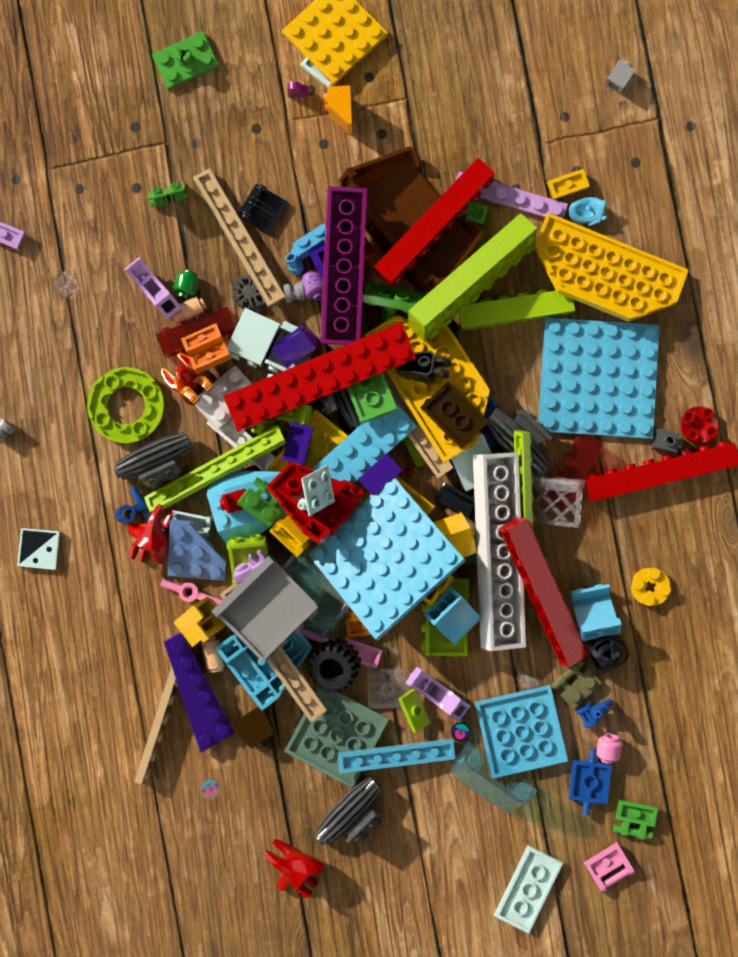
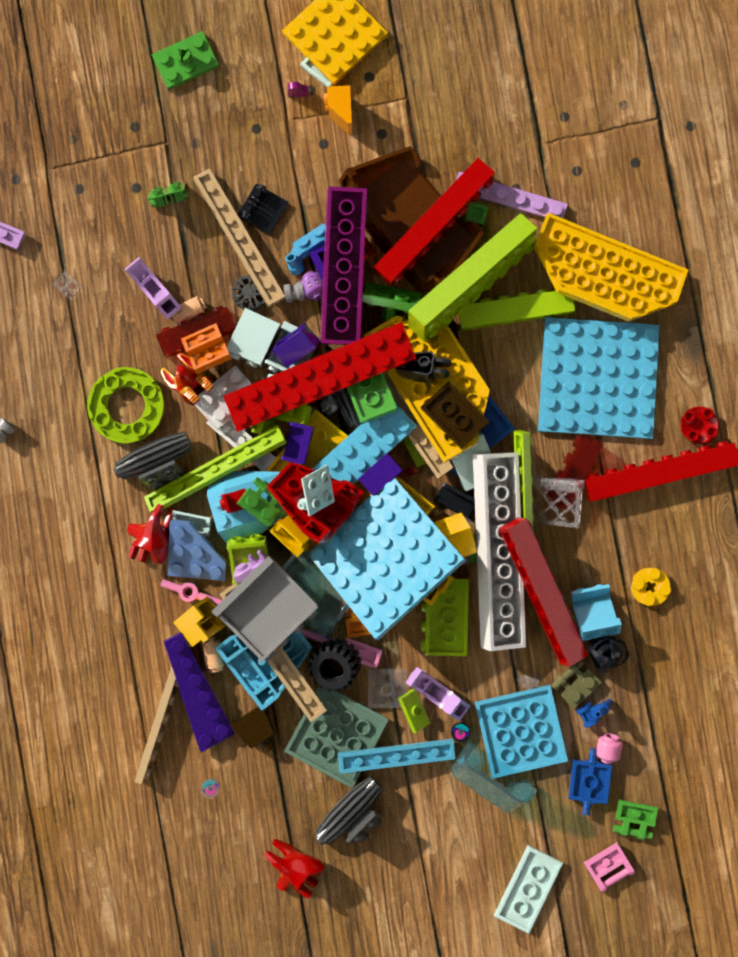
(38, 548): tile -> none
(141, 505): blue piece -> none
(186, 284): green head -> none
(452, 615): medium azure brick -> none
(503, 430): dark grey plate -> none
(568, 184): yellow plate -> none
(588, 211): medium azure hat -> none
(620, 76): light grey brick -> none
(666, 441): dark grey brick -> none

